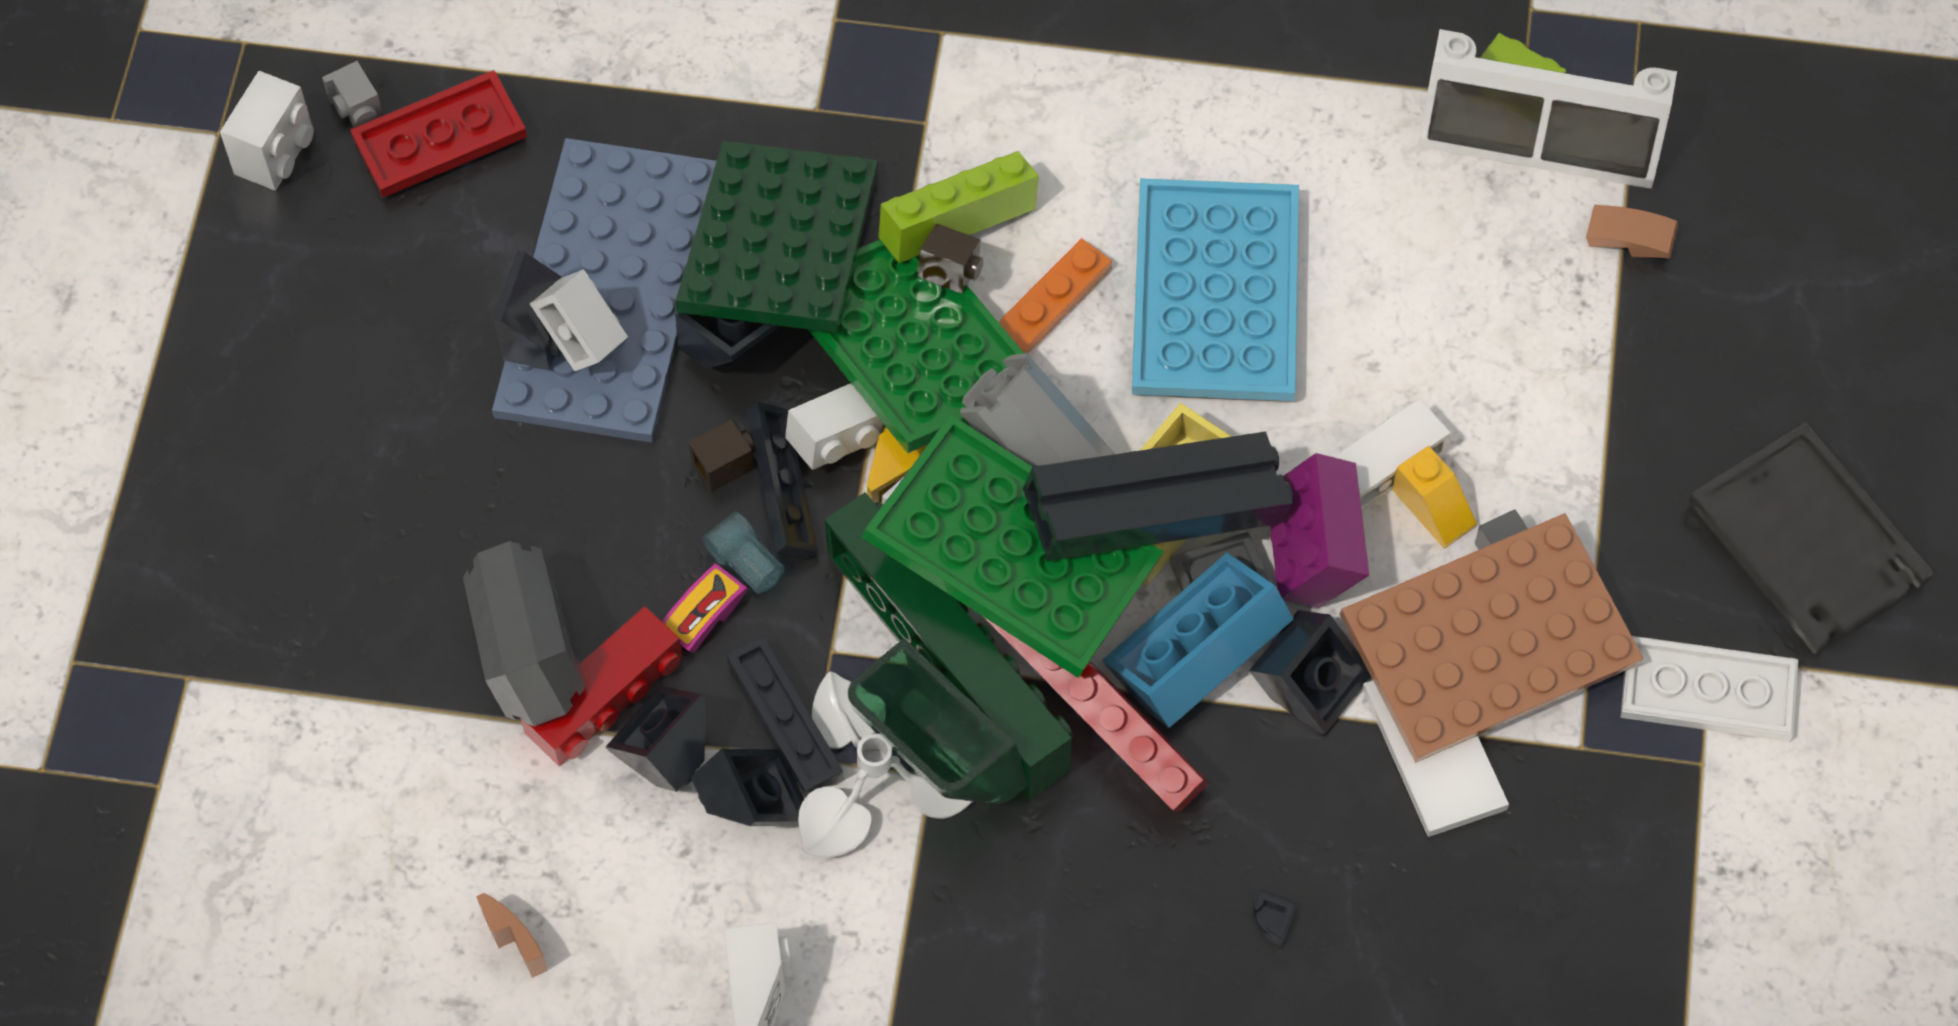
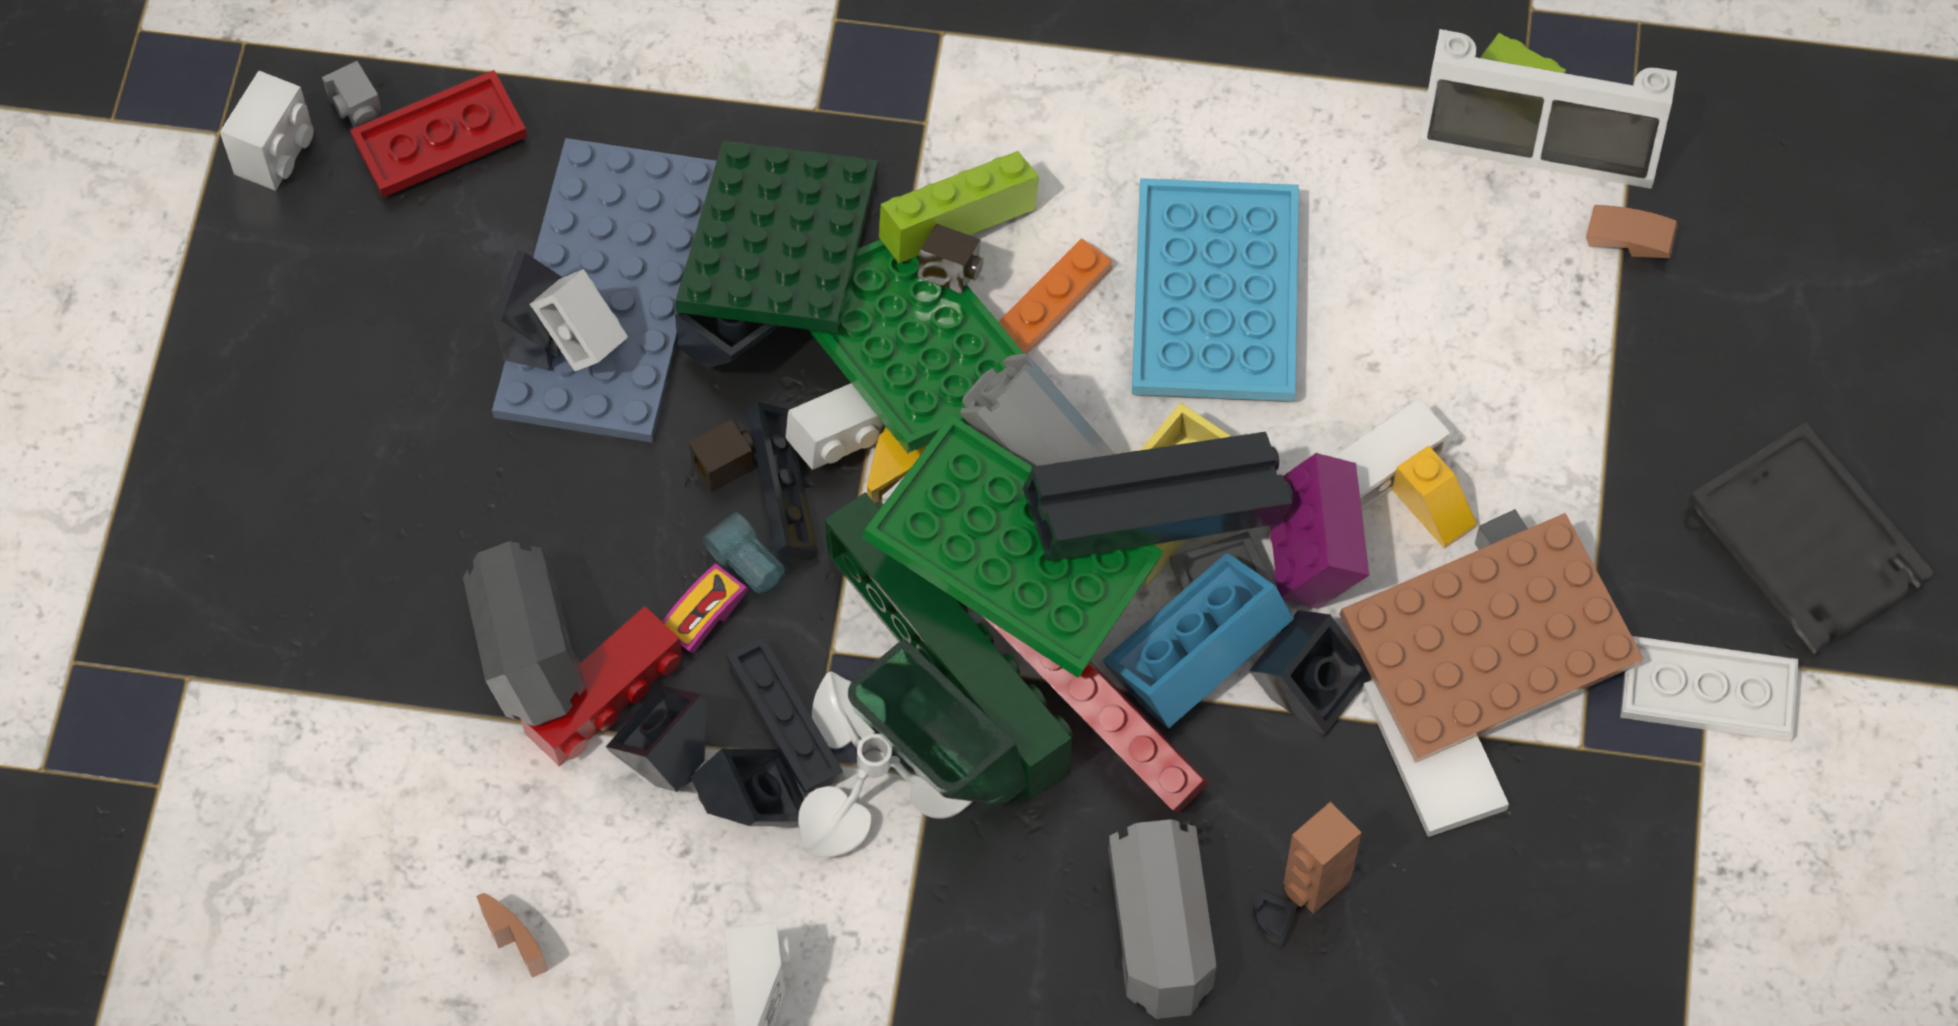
(1162, 917): none -> light grey brick
(1321, 858): none -> nougat brick

